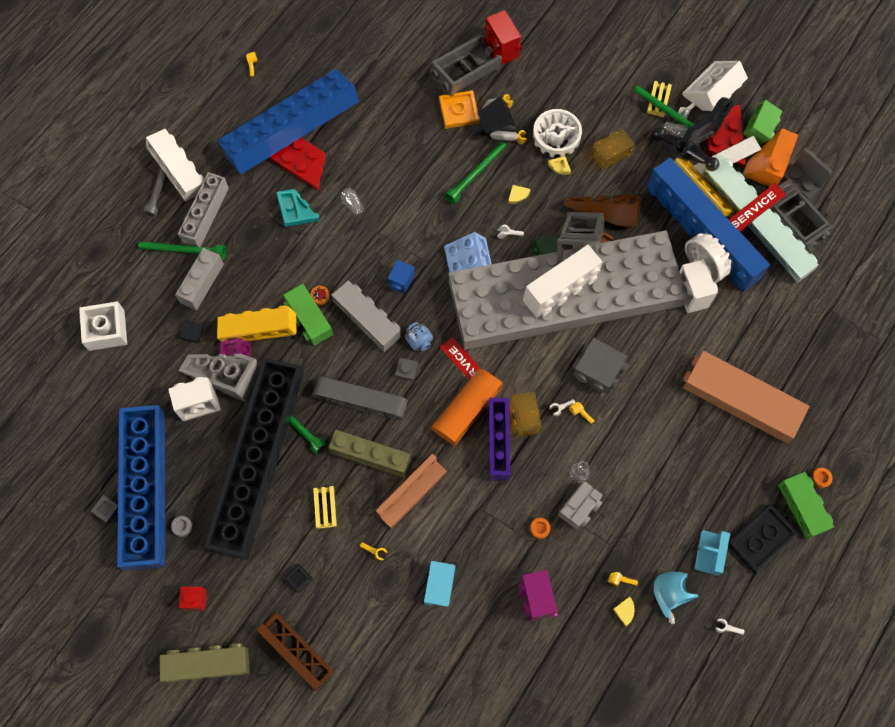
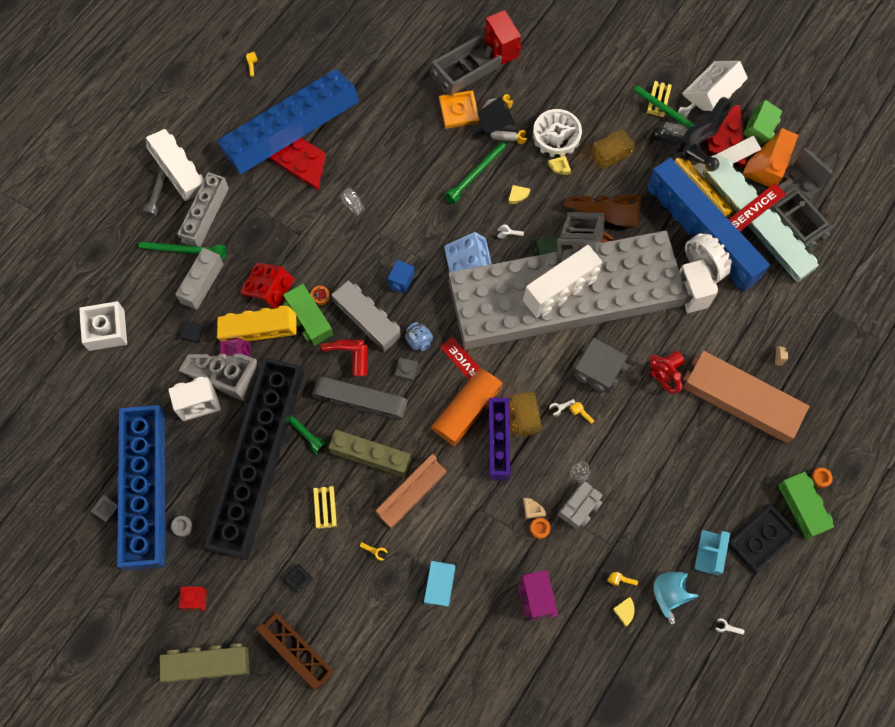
(268, 283): none -> red bracket
(294, 208): teal wing -> none
(358, 350): none -> red piece
(533, 509): none -> tan tile
(663, 366): none -> red piece
(781, 356): none -> tan tile

